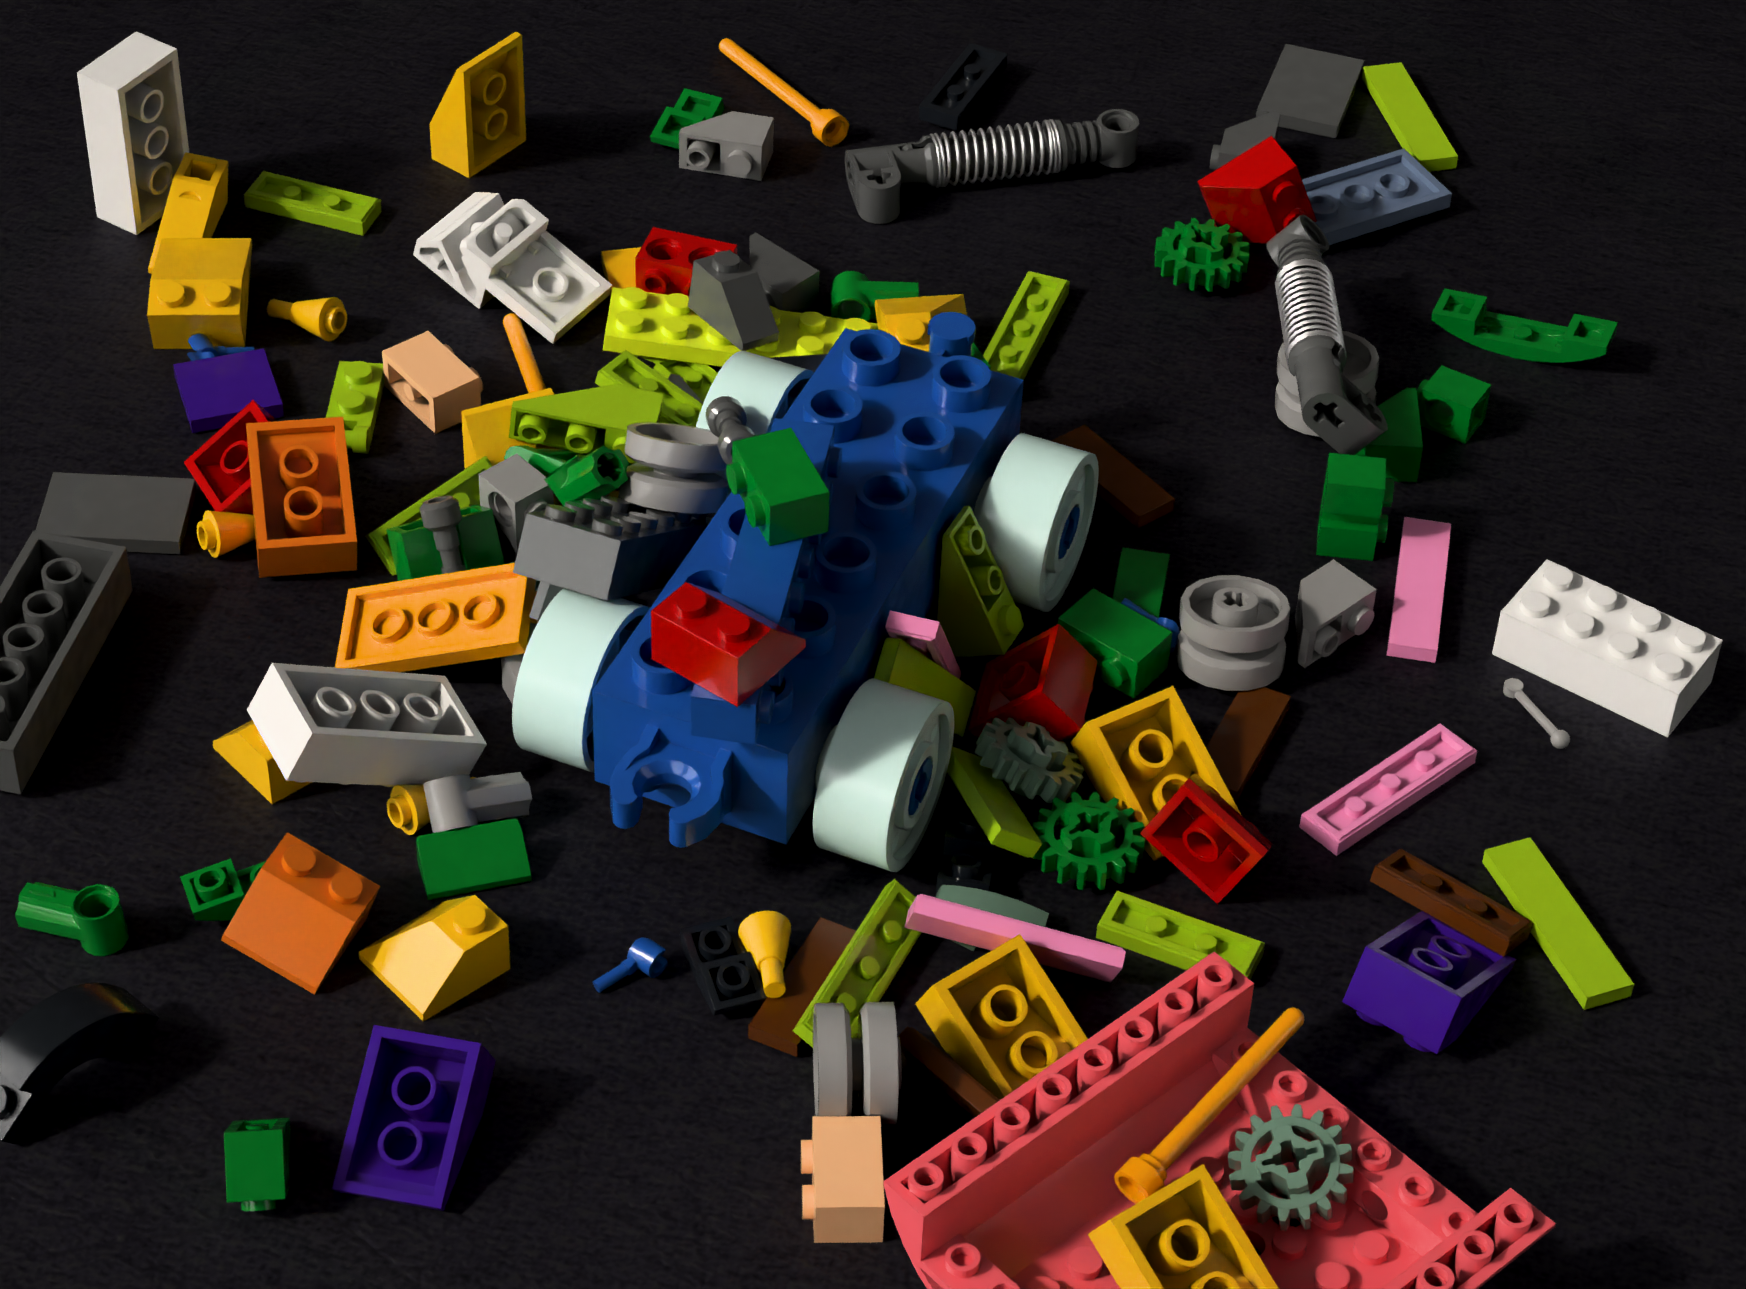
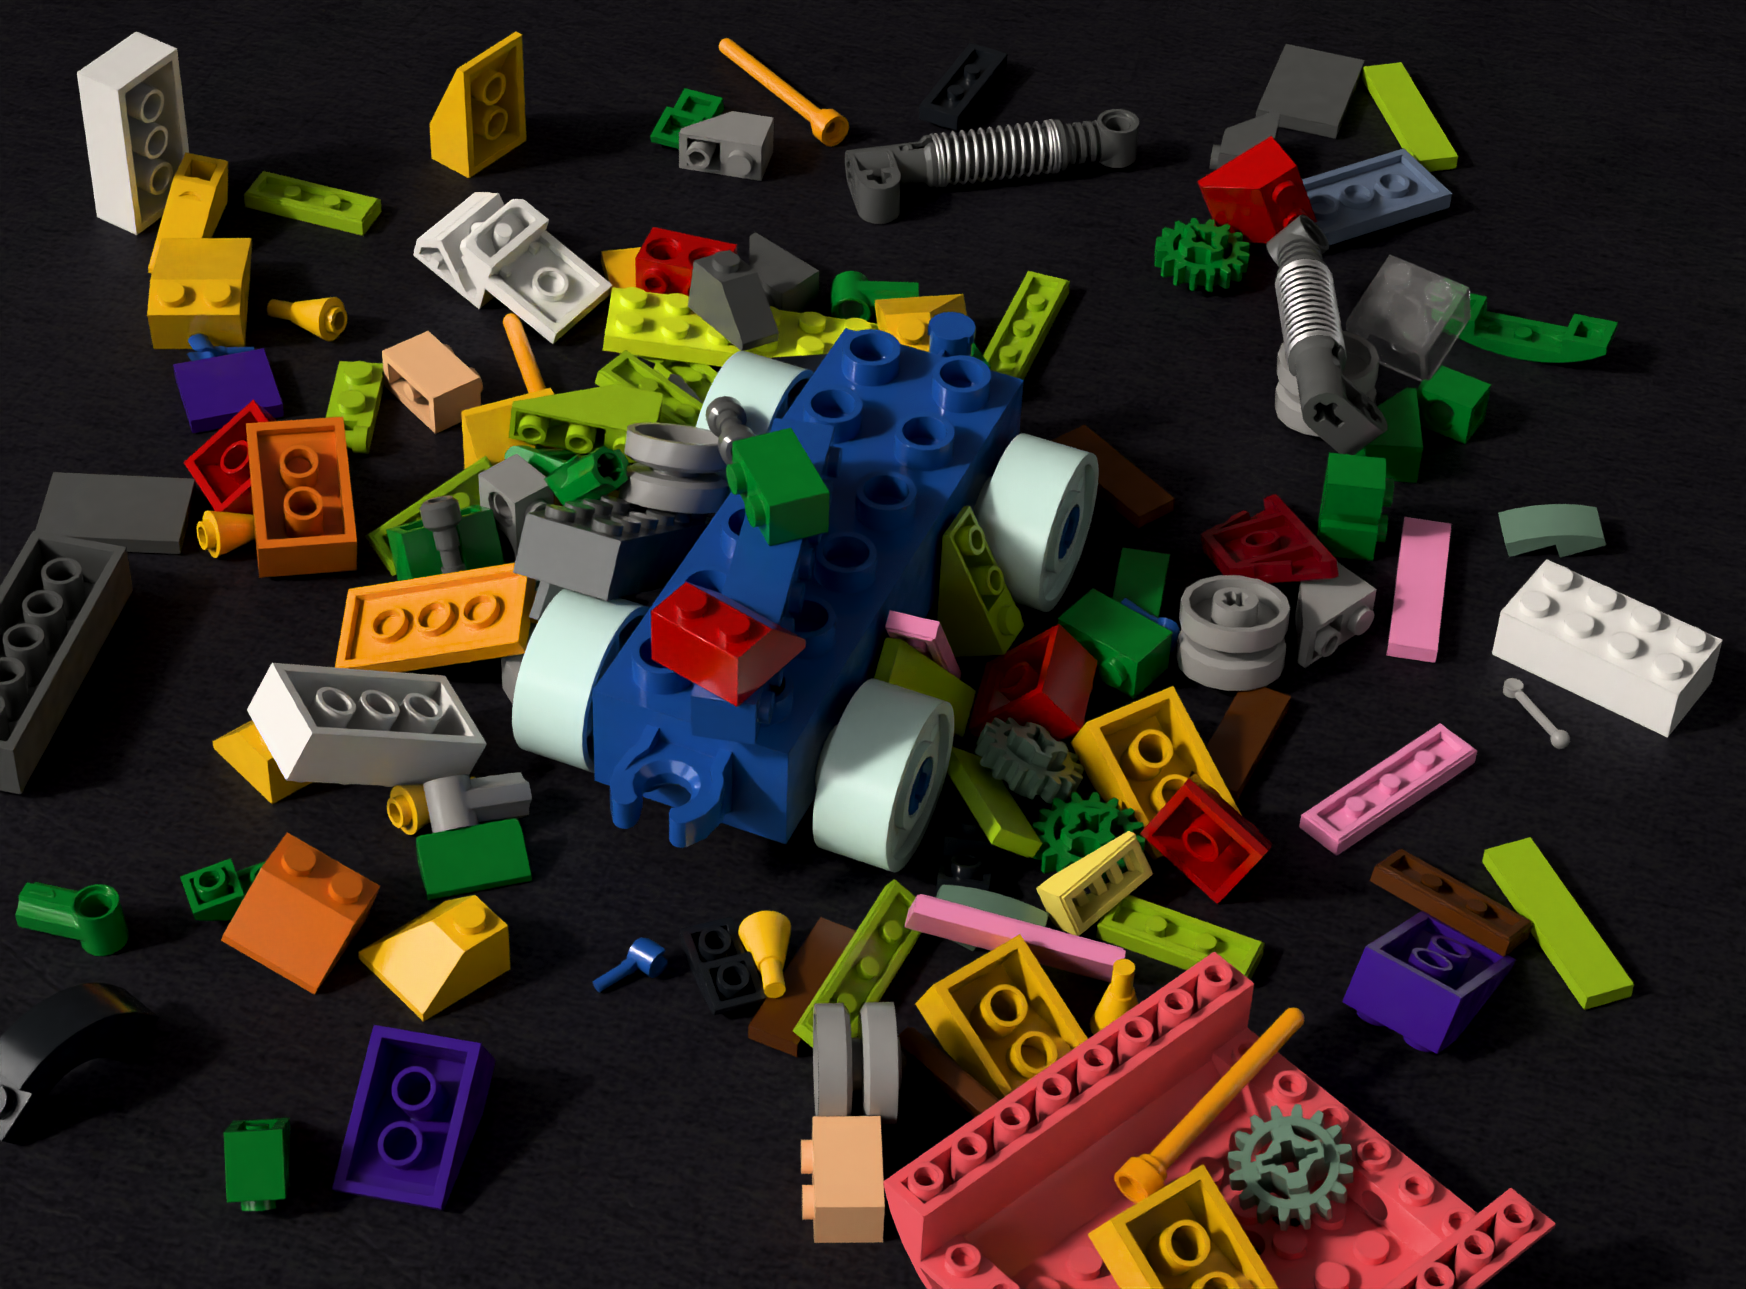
(1065, 894): none -> light yellow slope
(1118, 997): none -> yellow cone
(1269, 546): none -> dark red wing
(1411, 317): none -> clear brick
(1567, 526): none -> sand green slope

